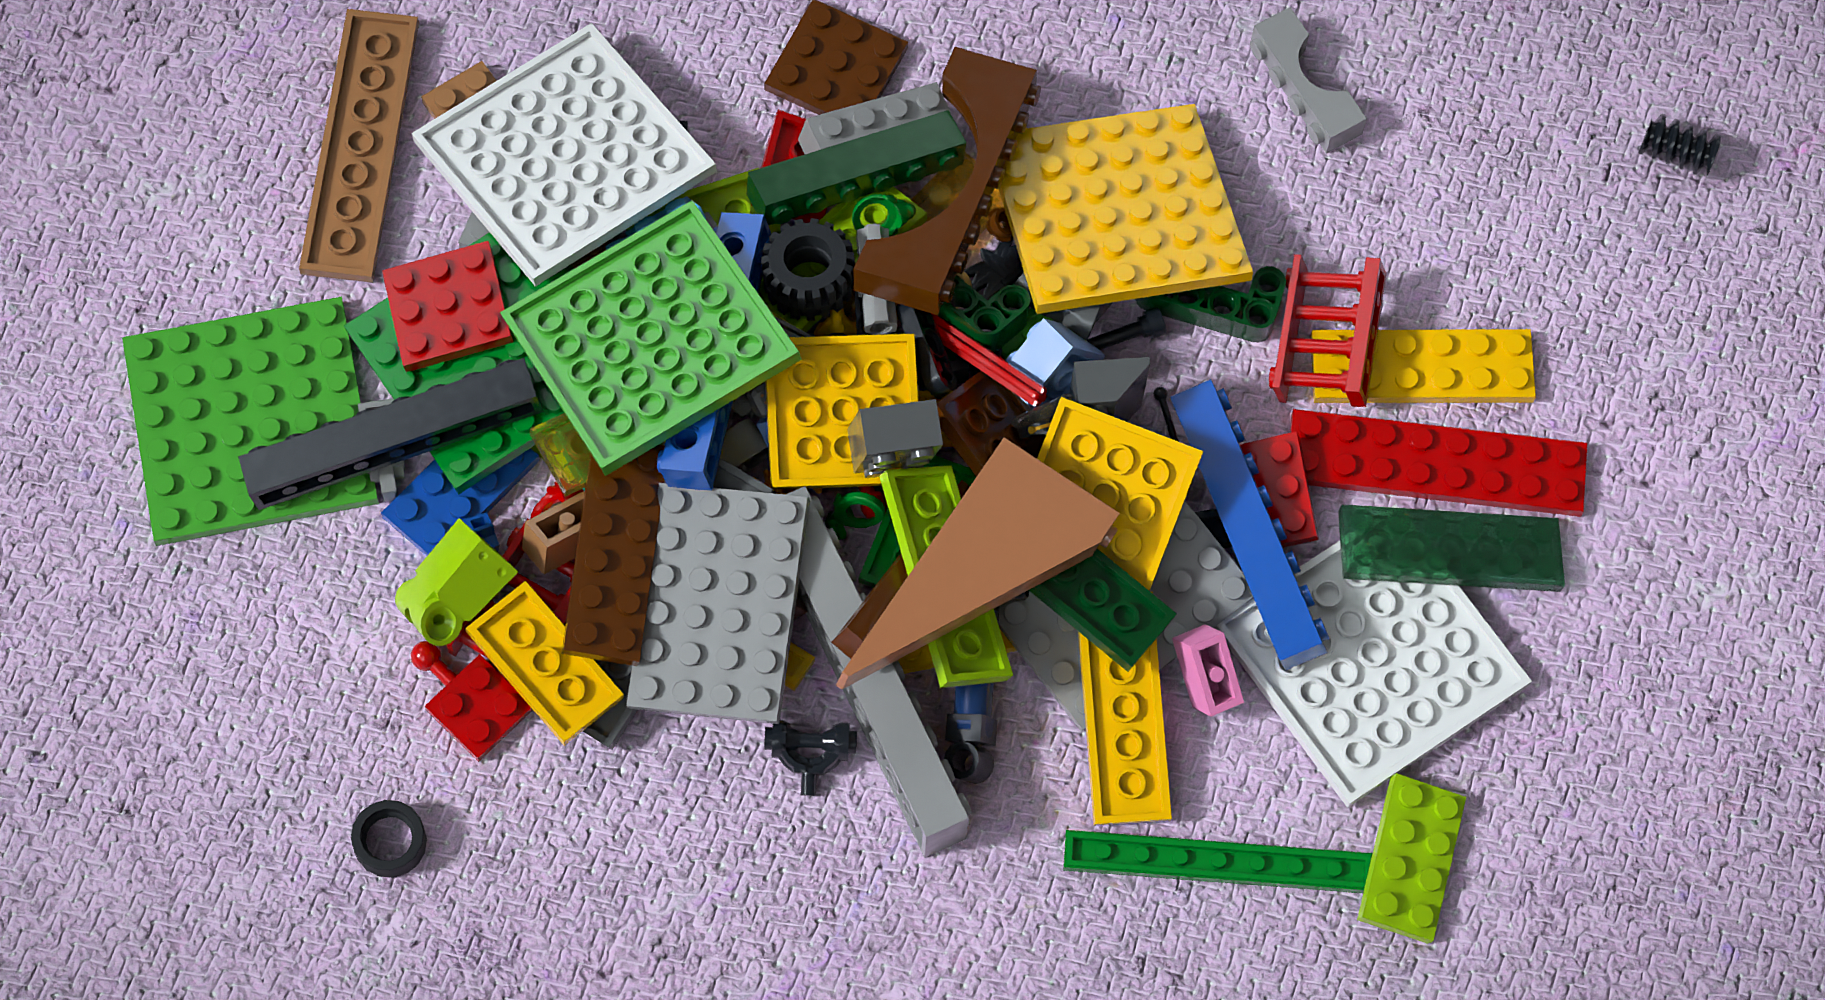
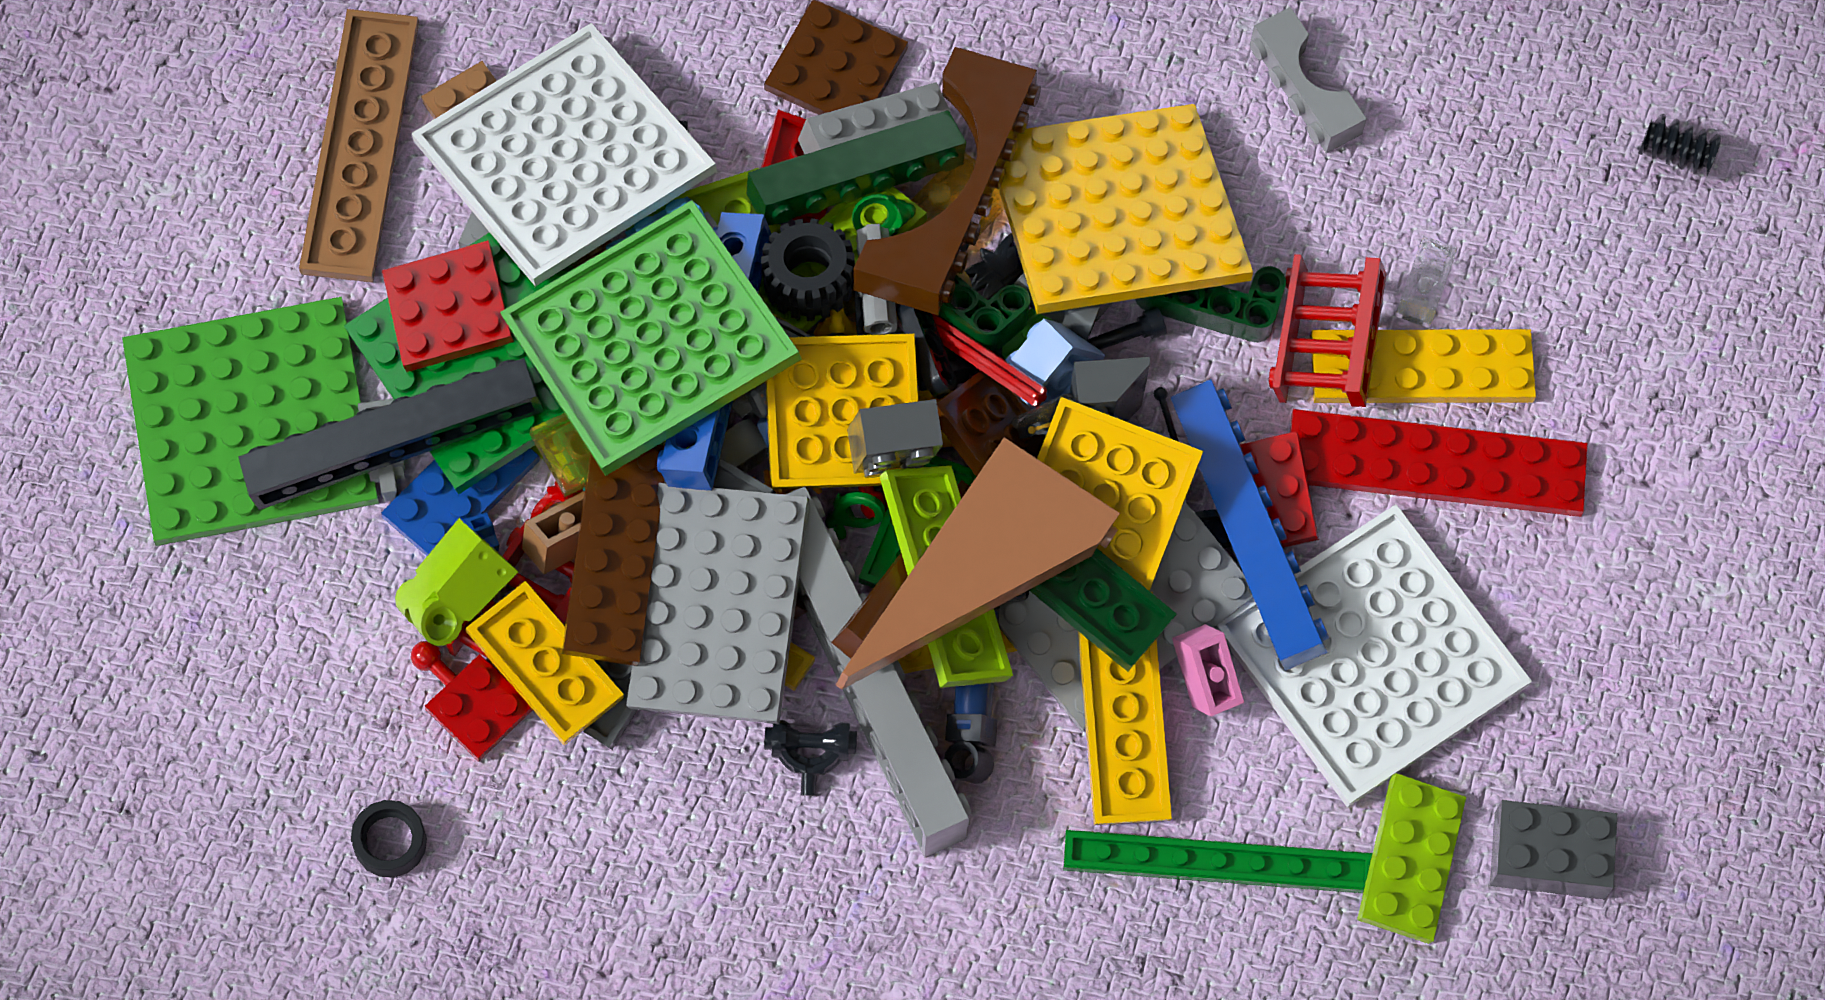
(993, 225): reddish brown plate -> none
(1426, 281): none -> clear brick
(1450, 548): clear green plate -> none
(1553, 849): none -> dark grey brick

